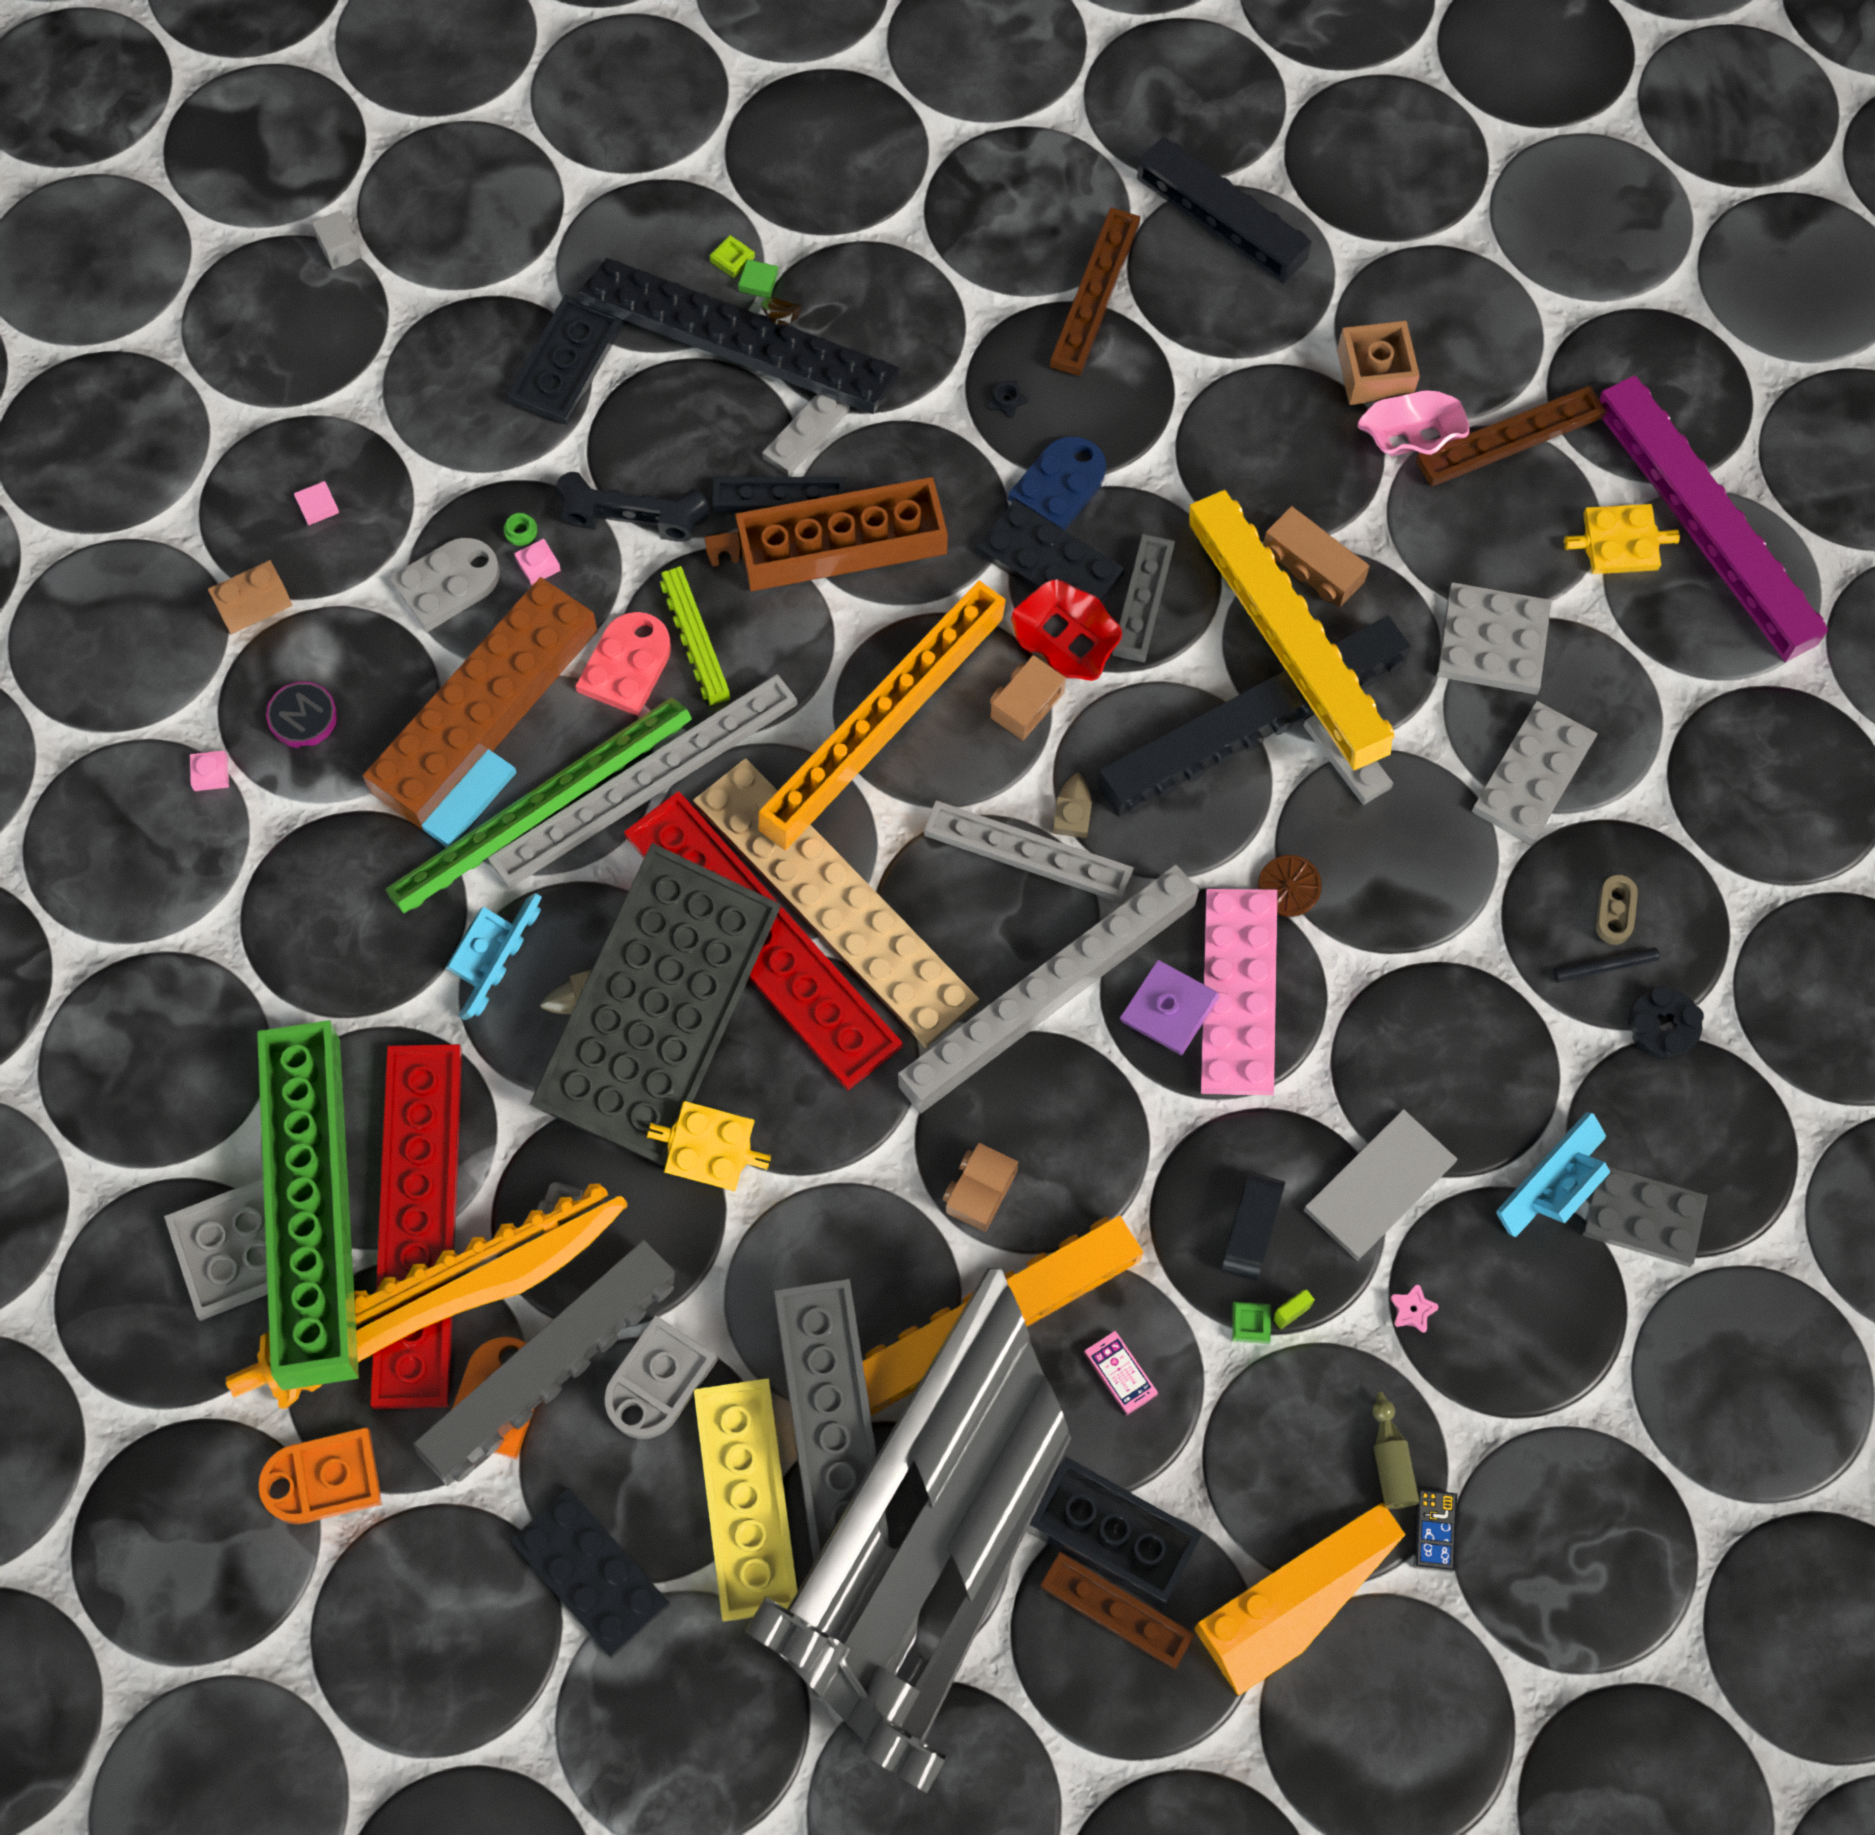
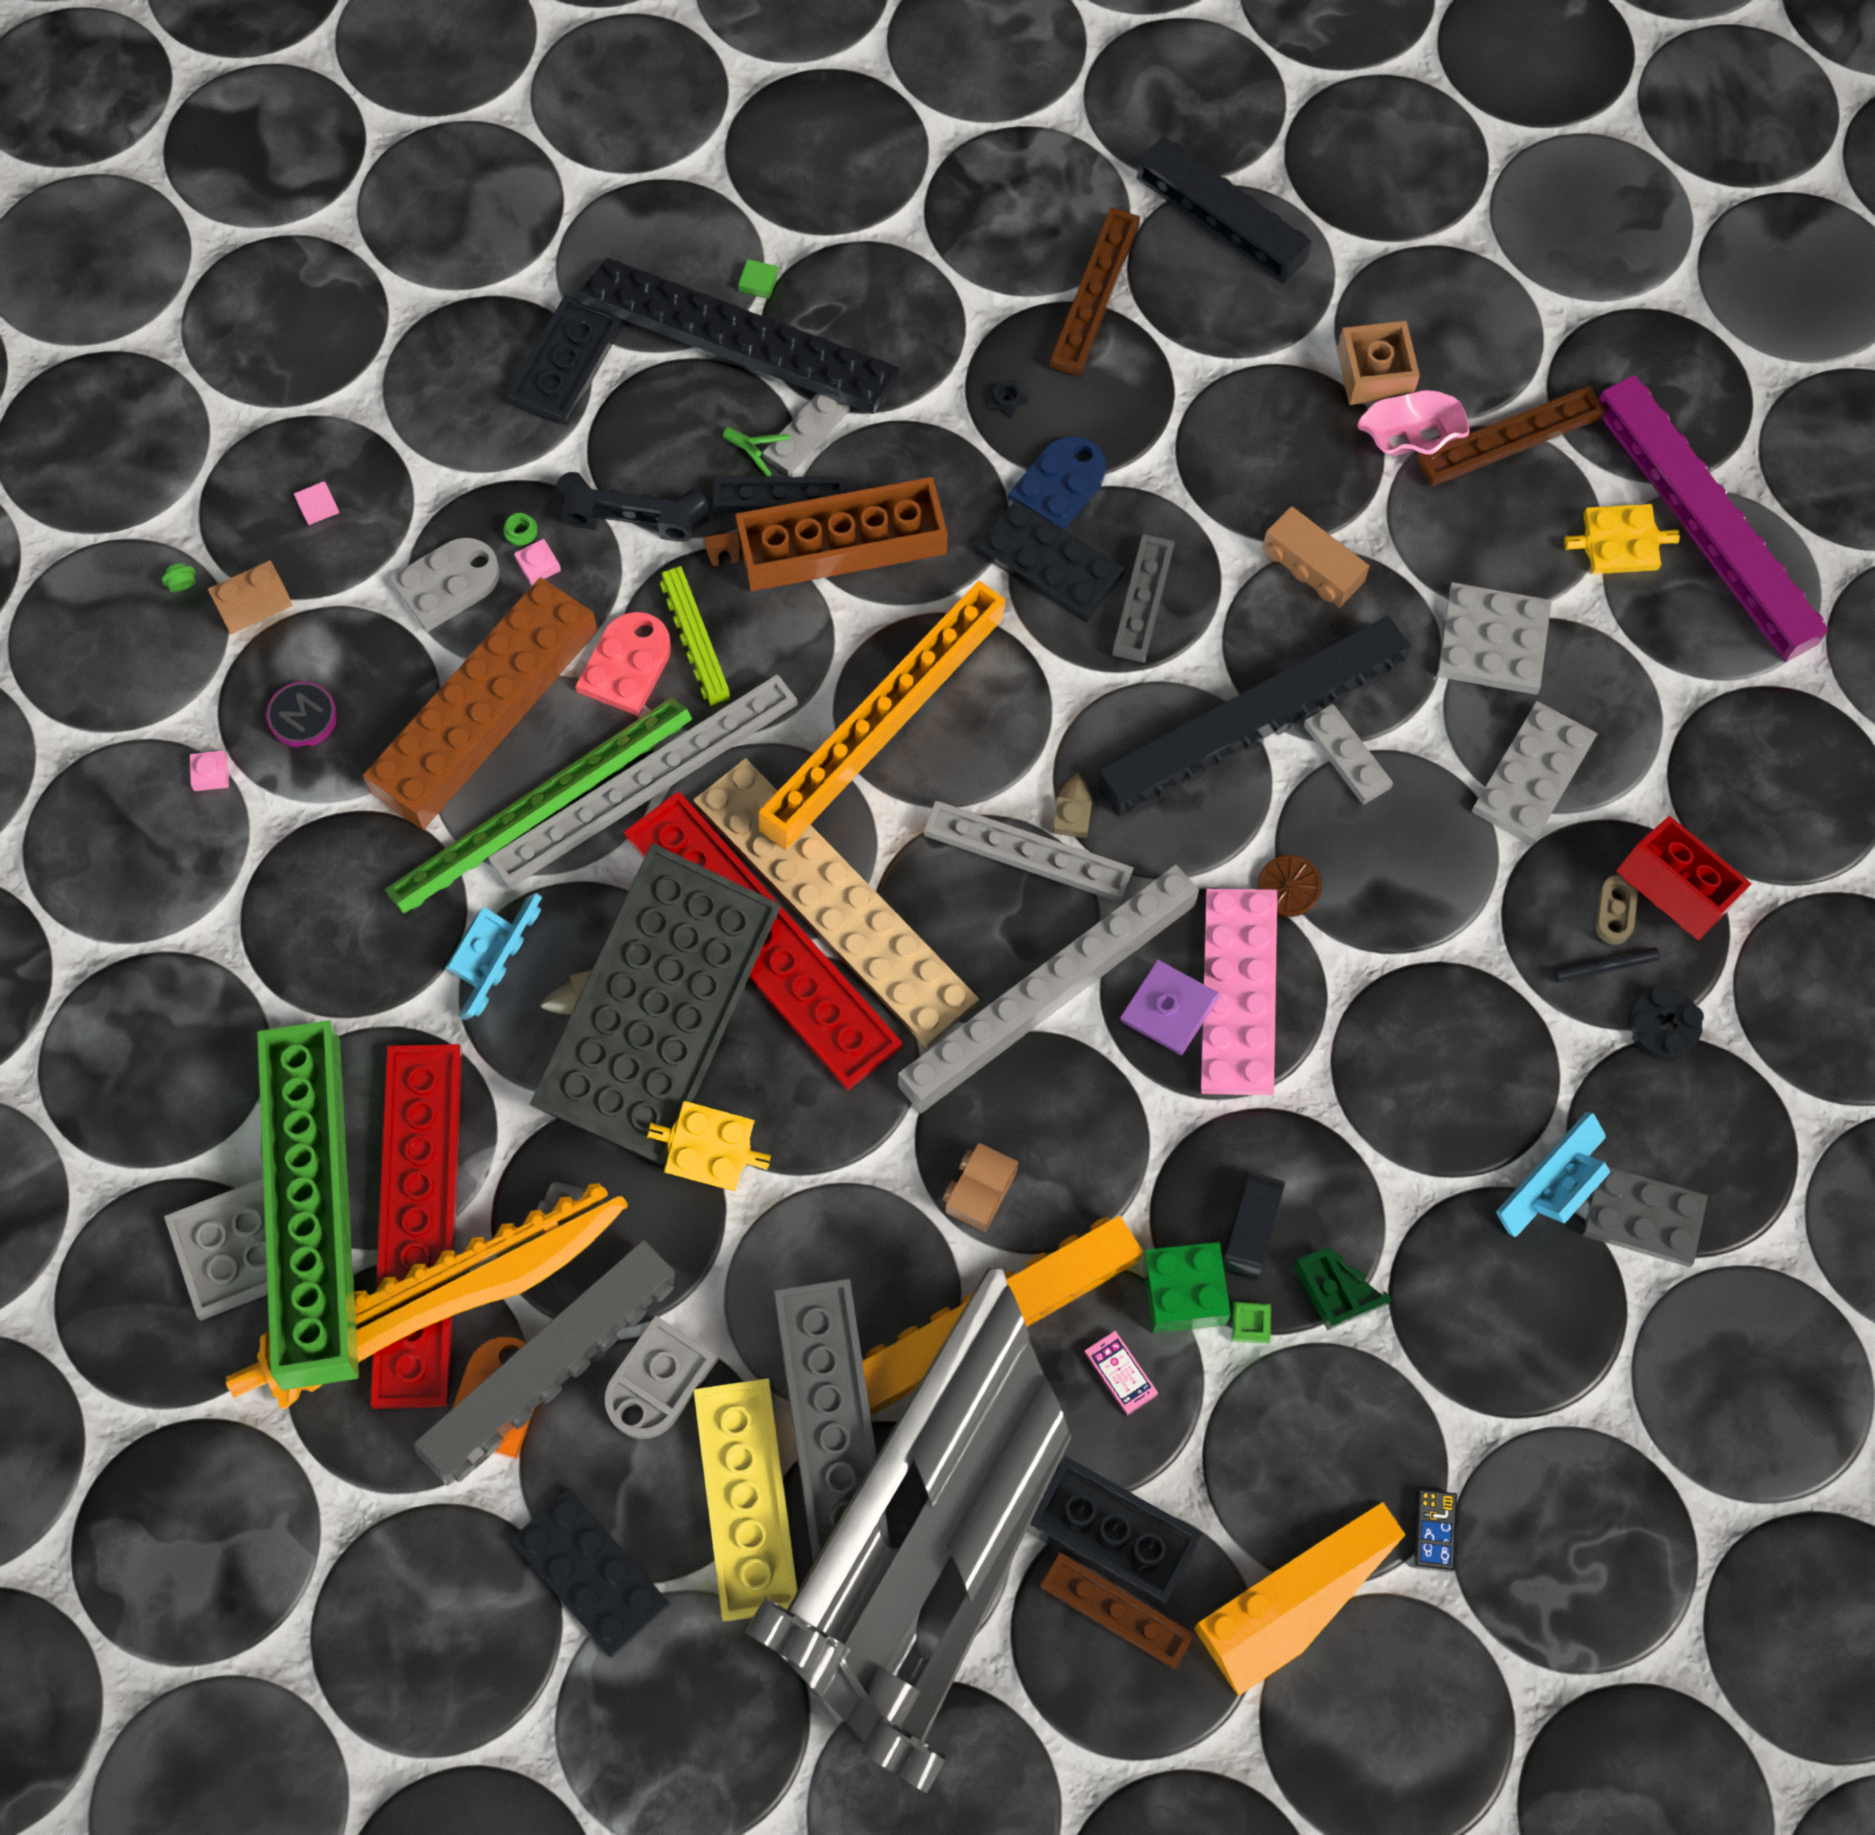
(179, 577): none -> bright green plate
(324, 1478): orange plate -> none
(336, 239): light grey brick -> none
(469, 798): medium azure tile -> none
(731, 256): lime tile -> none
(748, 443): none -> bright green plant
(780, 311): dark brown plate -> none
(1027, 697): medium nougat brick -> none
(1084, 617): red piece -> none
(1186, 1287): none -> green brick
(1291, 630): yellow brick -> none
(1293, 1308): lime tile -> none
(1337, 1289): none -> dark green wing
(1380, 1185): light grey tile -> none
(1393, 1459): olive wheel -> none
(1406, 1316): bright pink plate -> none
(1683, 877): none -> red brick

